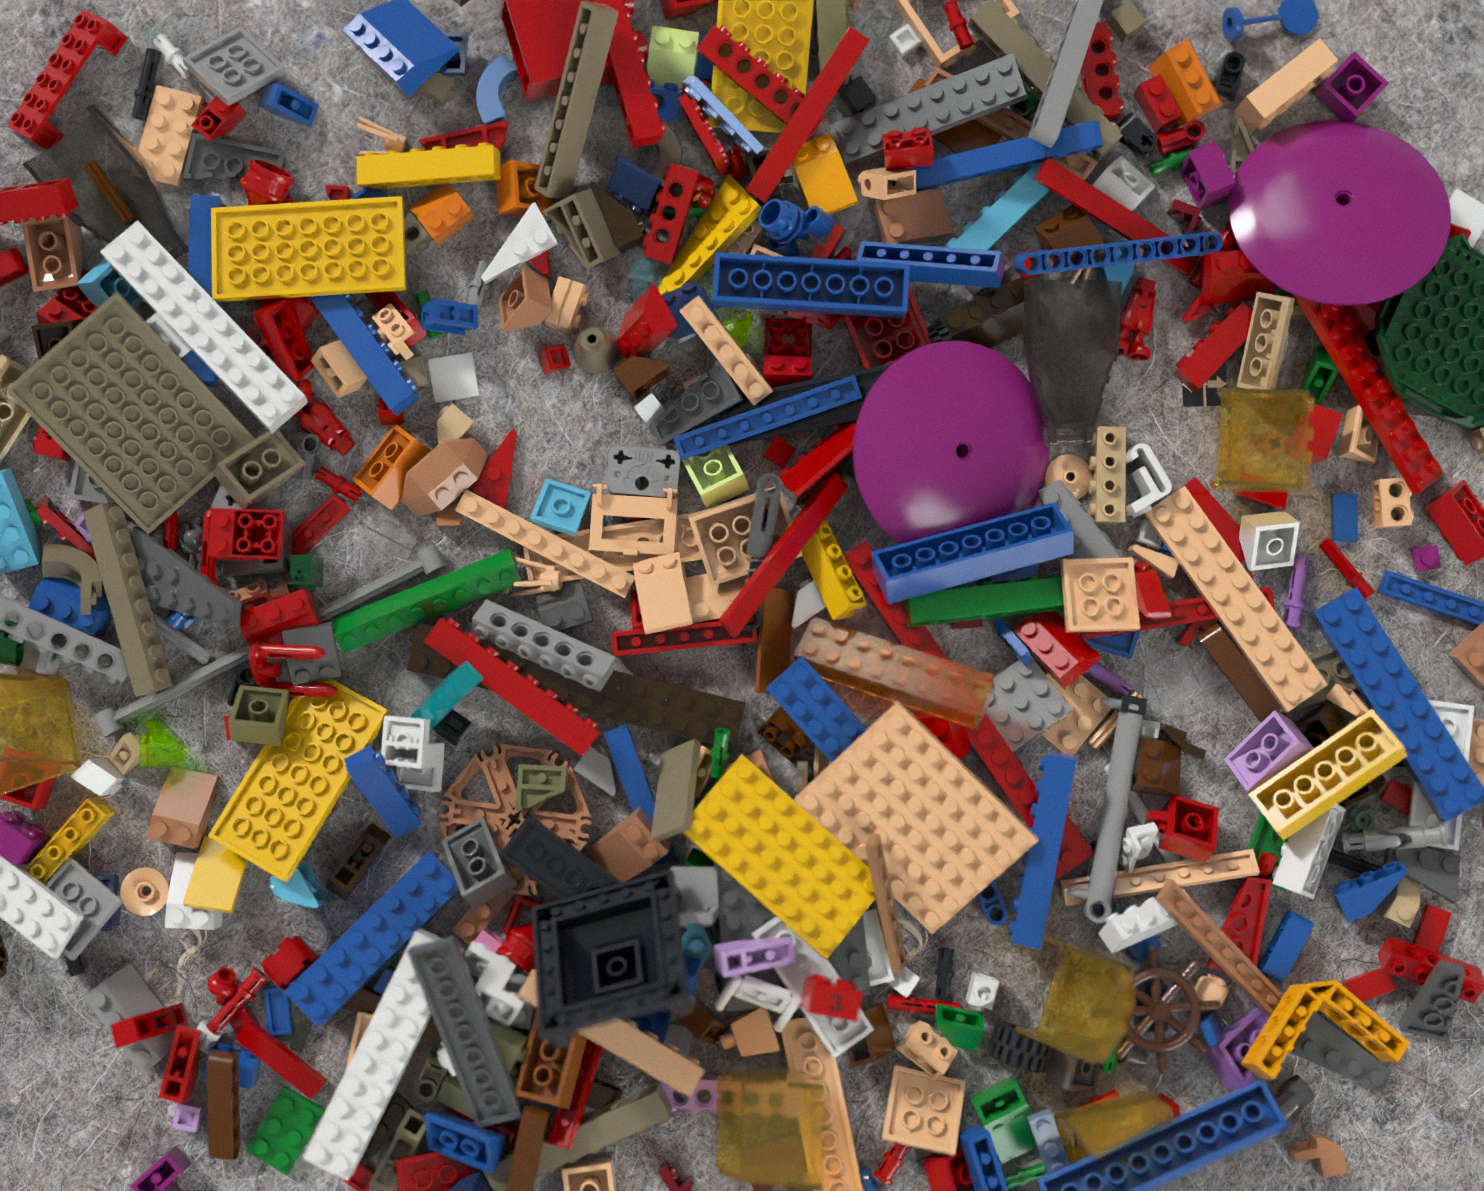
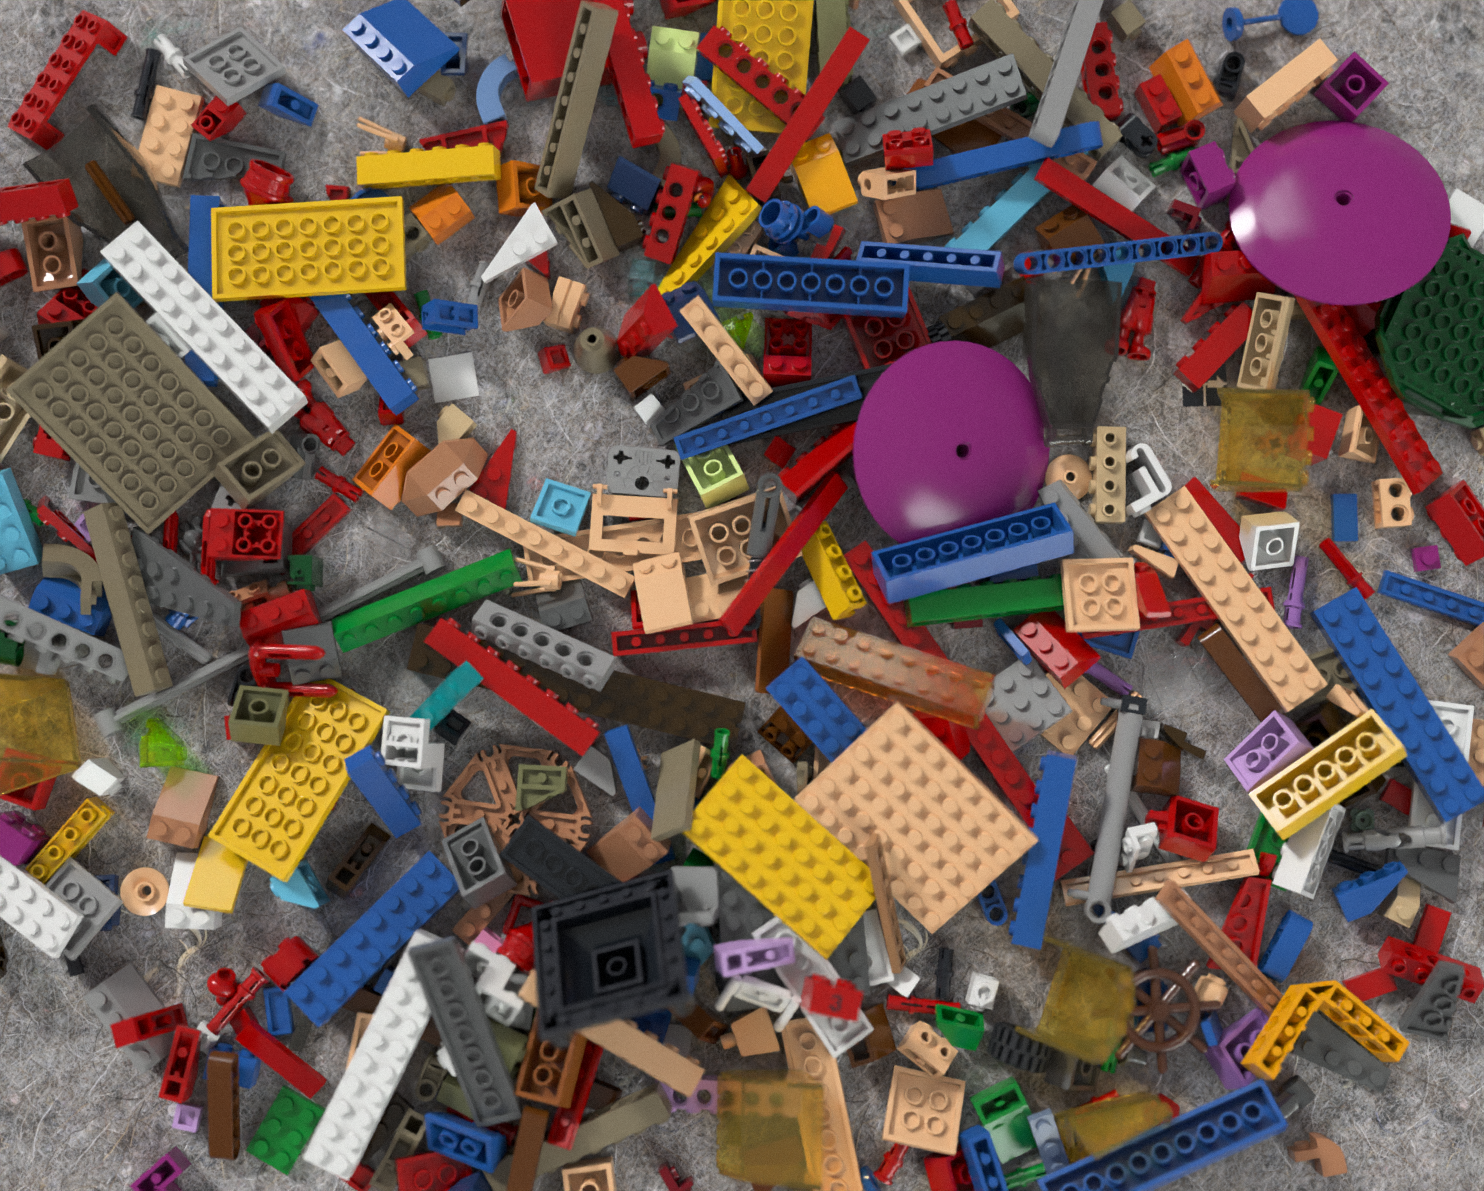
(126, 753): tan slope -> none

